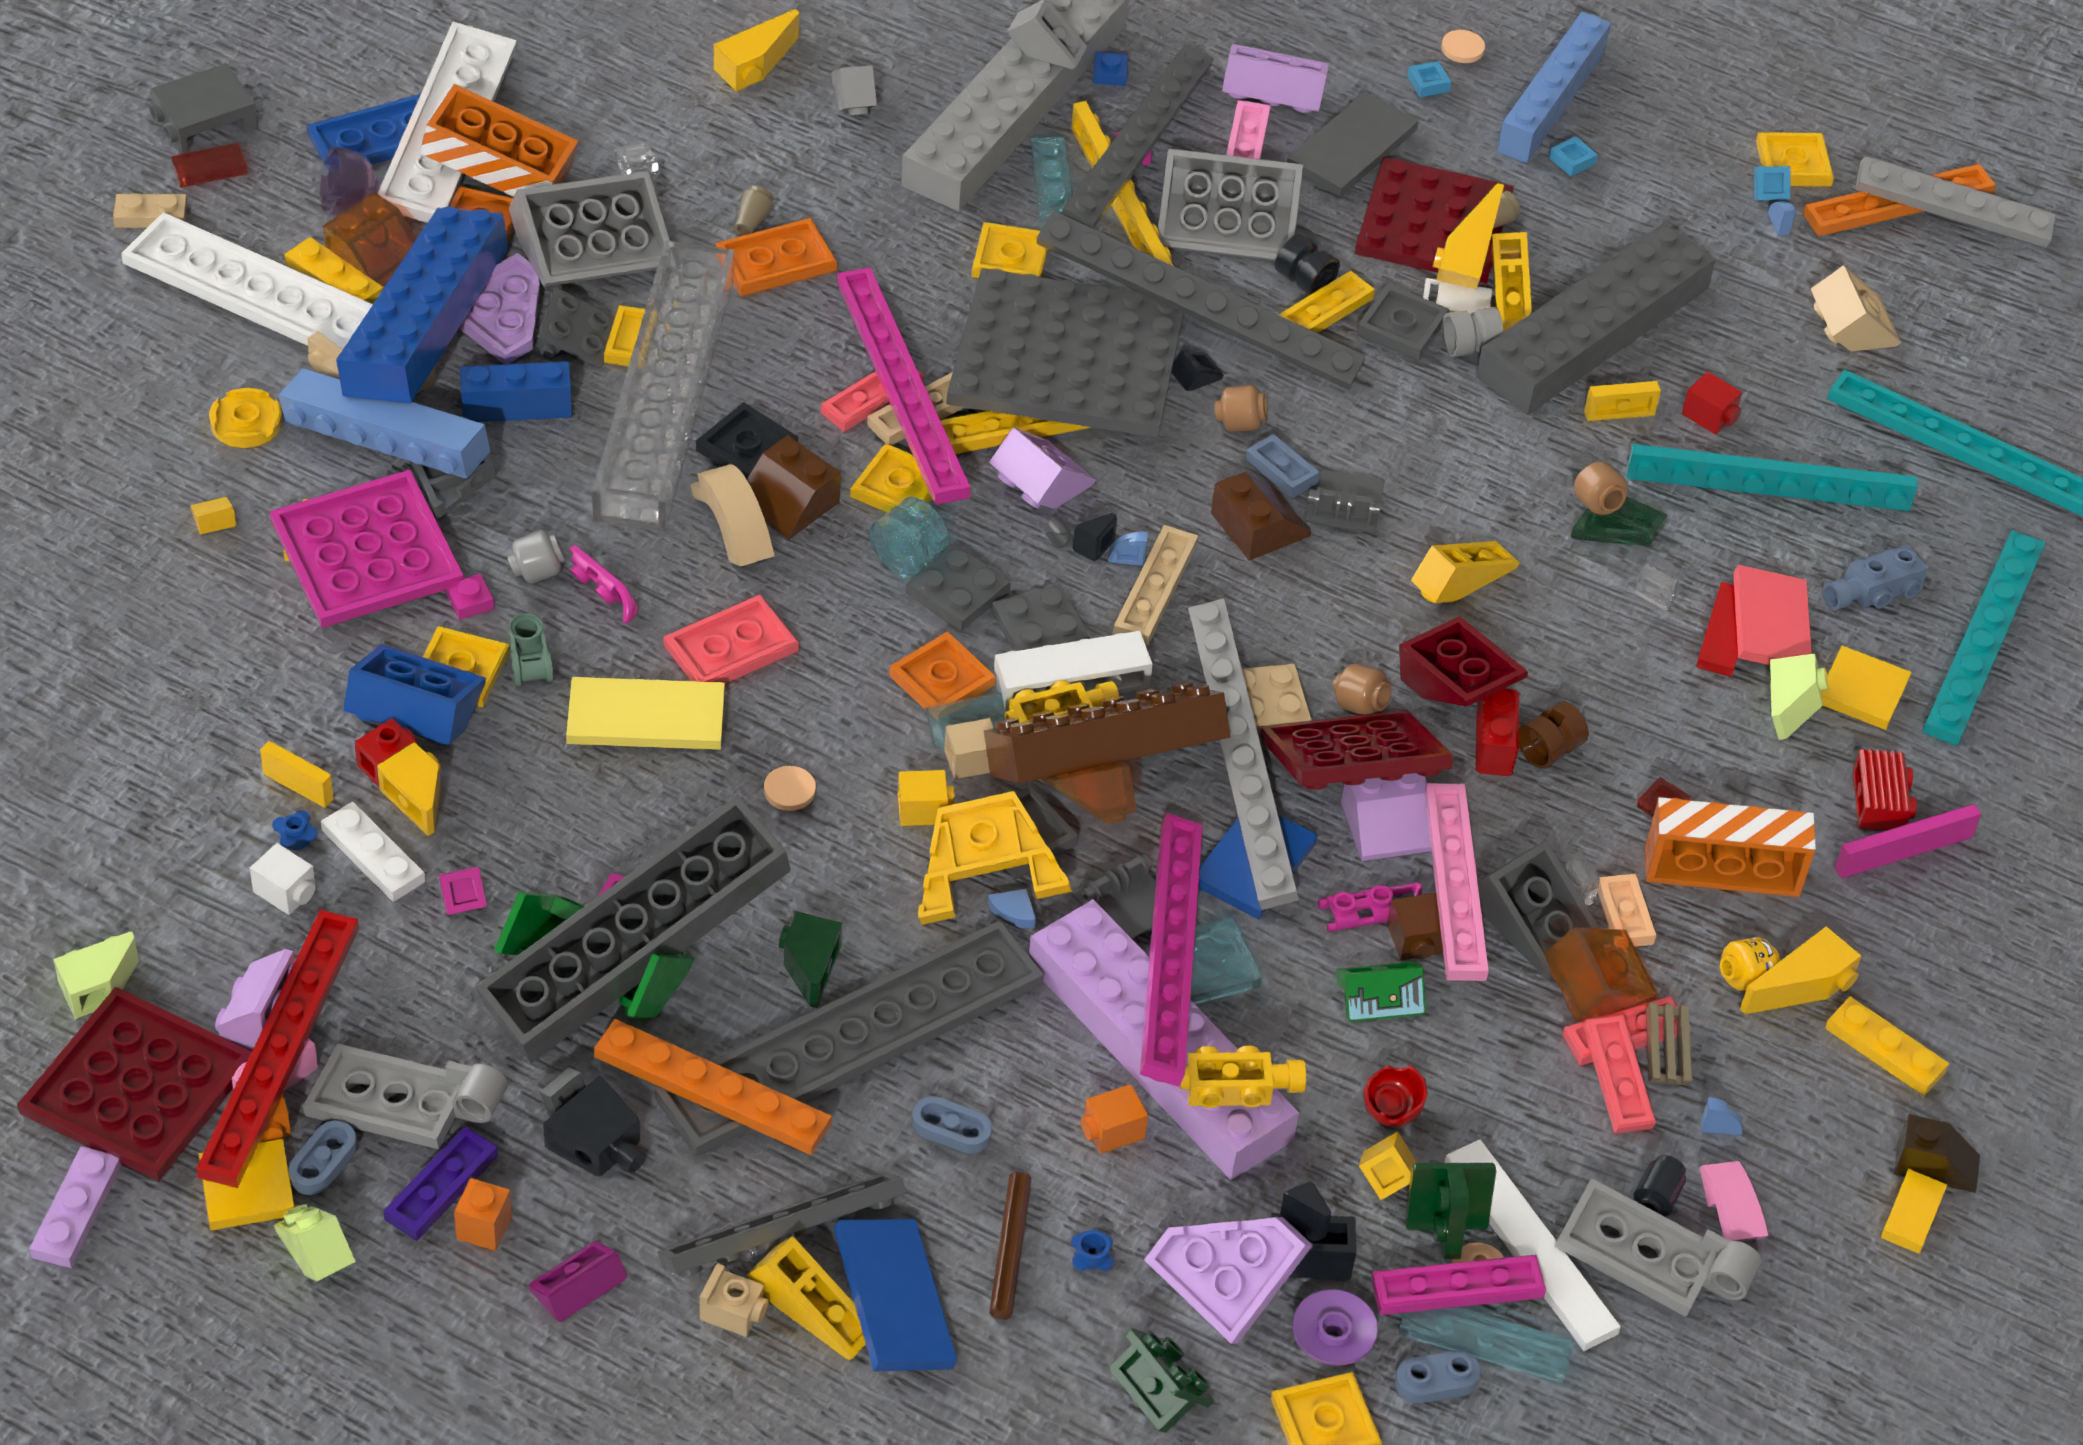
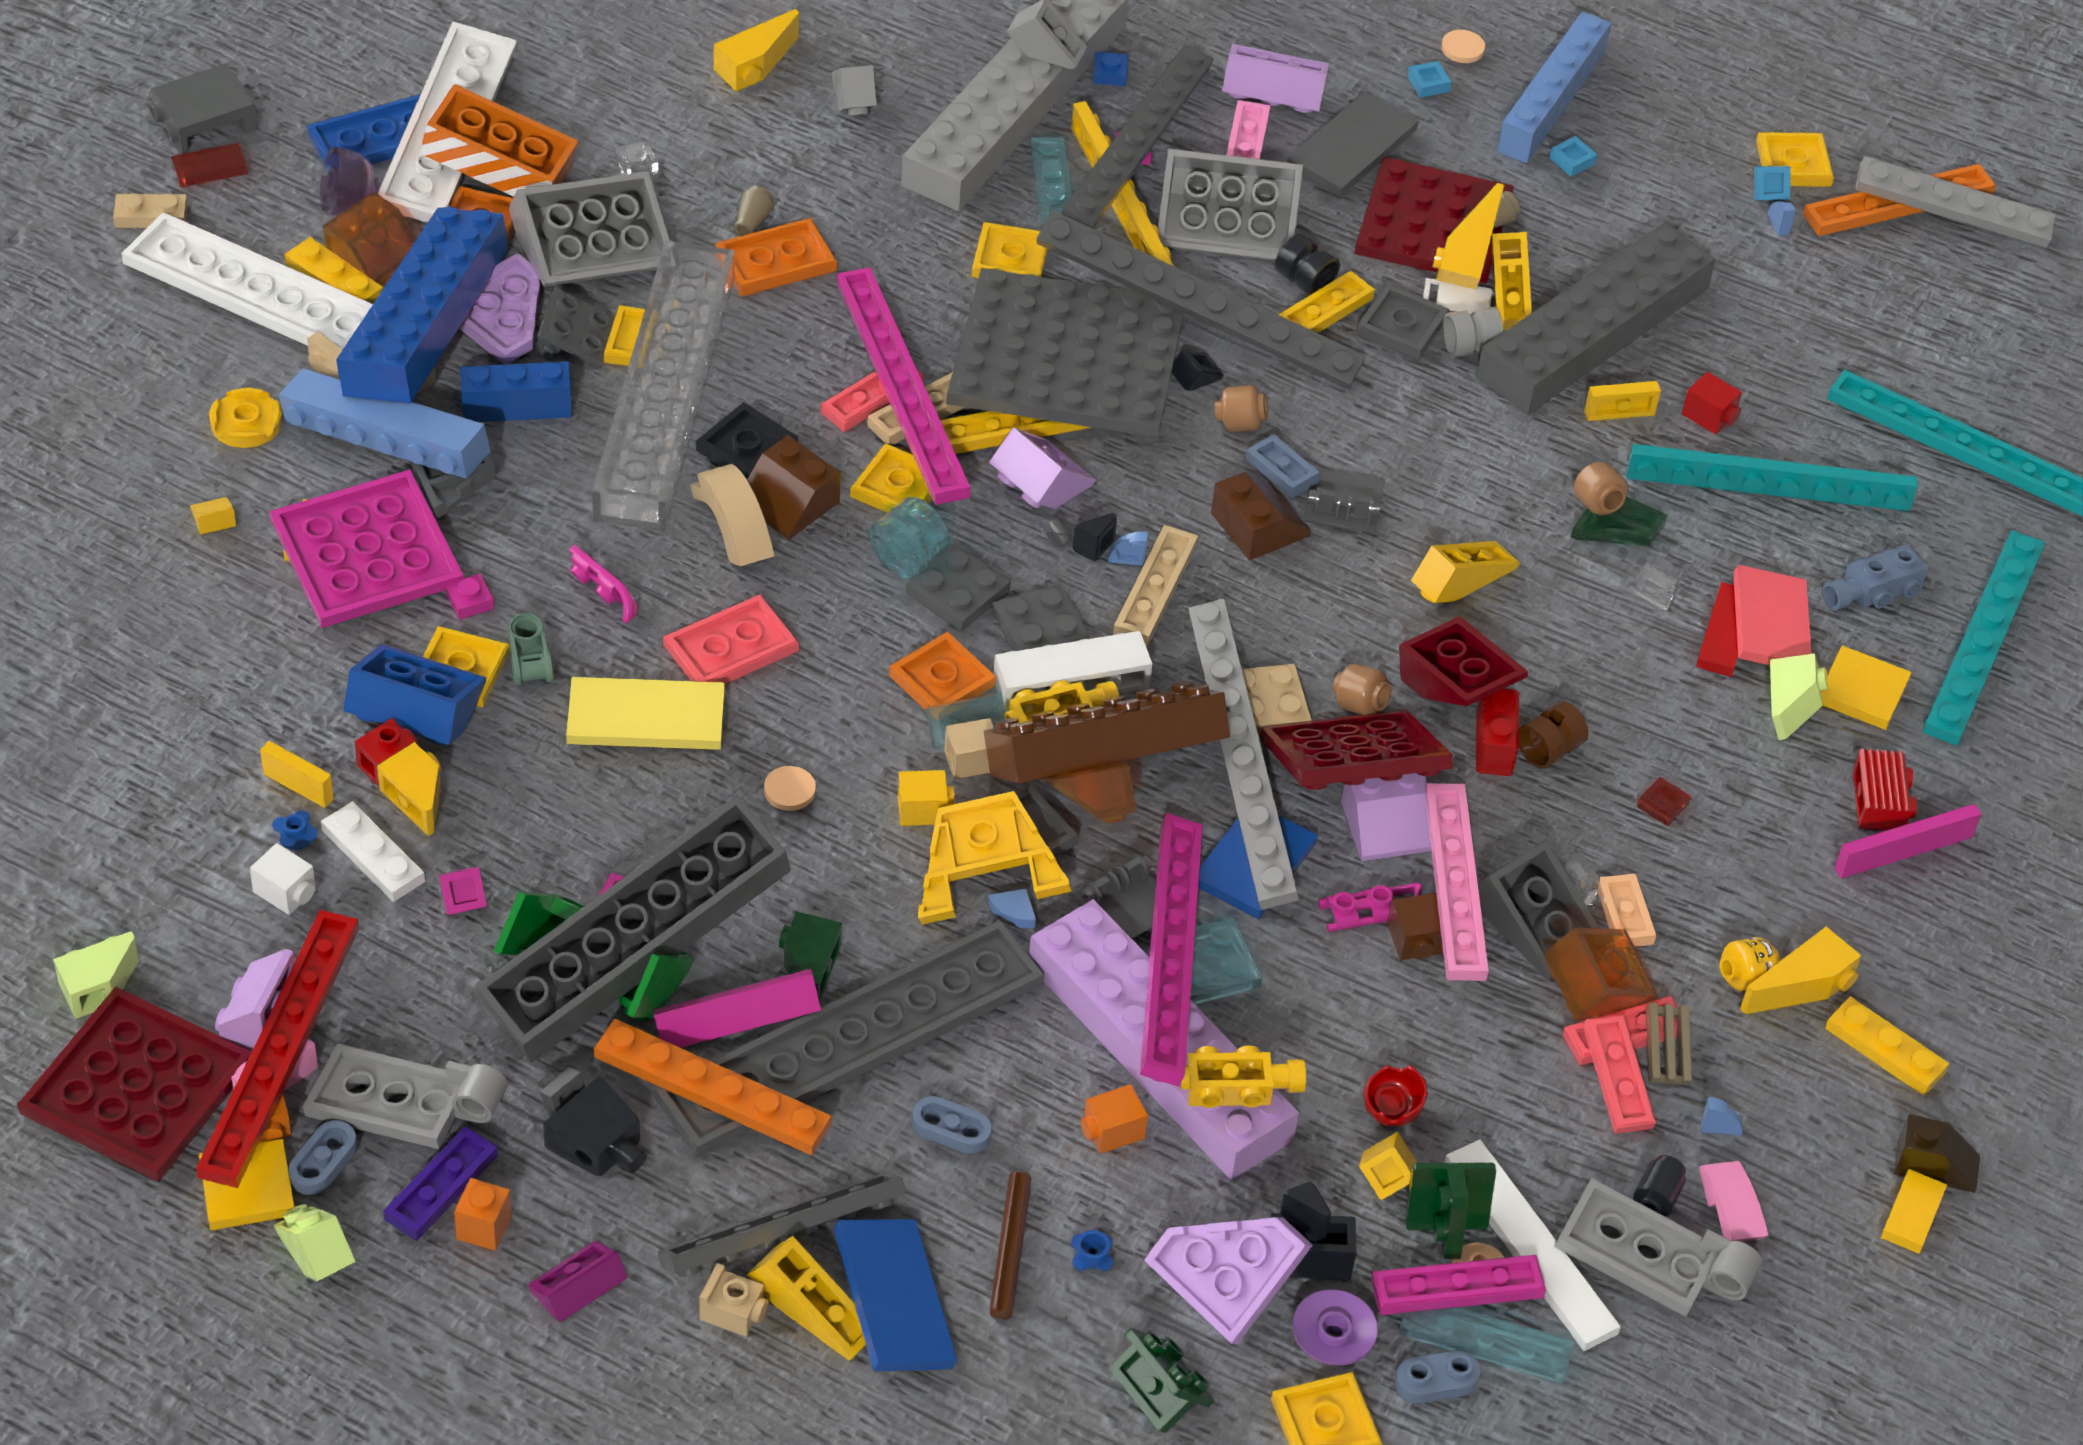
(75, 1207): lavender plate -> none
(536, 556): light grey head -> none
(738, 1009): none -> dark pink tile
(1383, 991): green panel -> none
(1729, 847): orange brick -> none
(1853, 313): tan slope -> none

